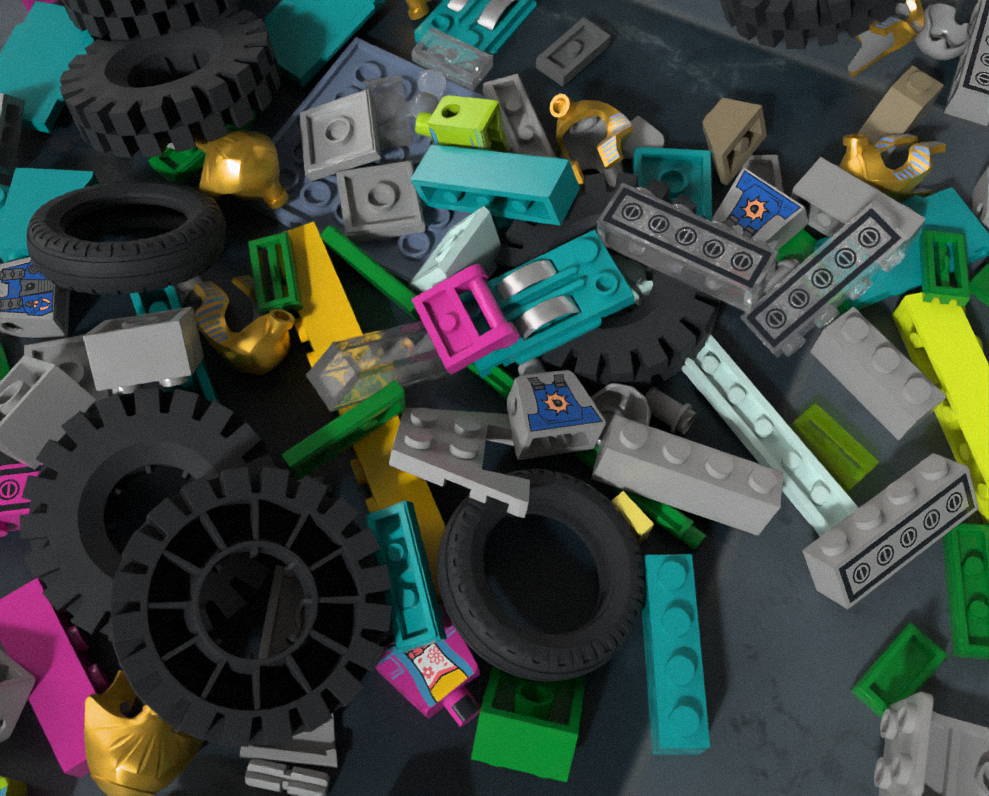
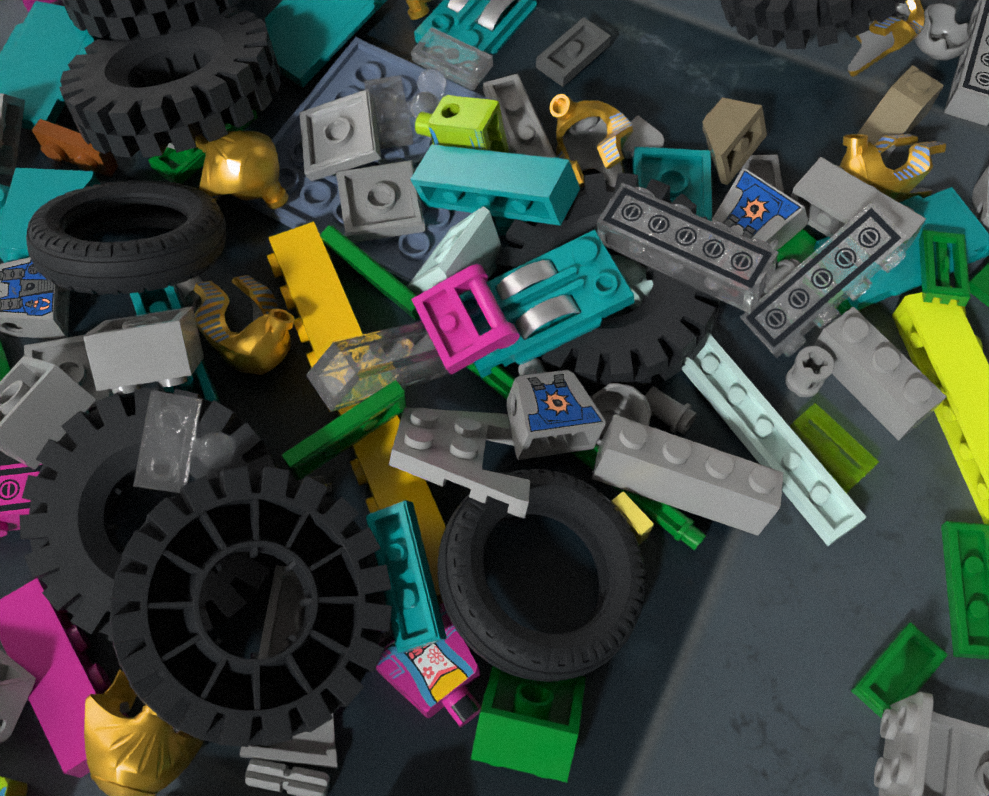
(69, 146): none -> dark orange plate
(171, 442): none -> clear plate
(281, 302): green tile -> none
(673, 657): teal brick -> none
(809, 371): none -> light grey bush
(891, 529): light grey brick -> none

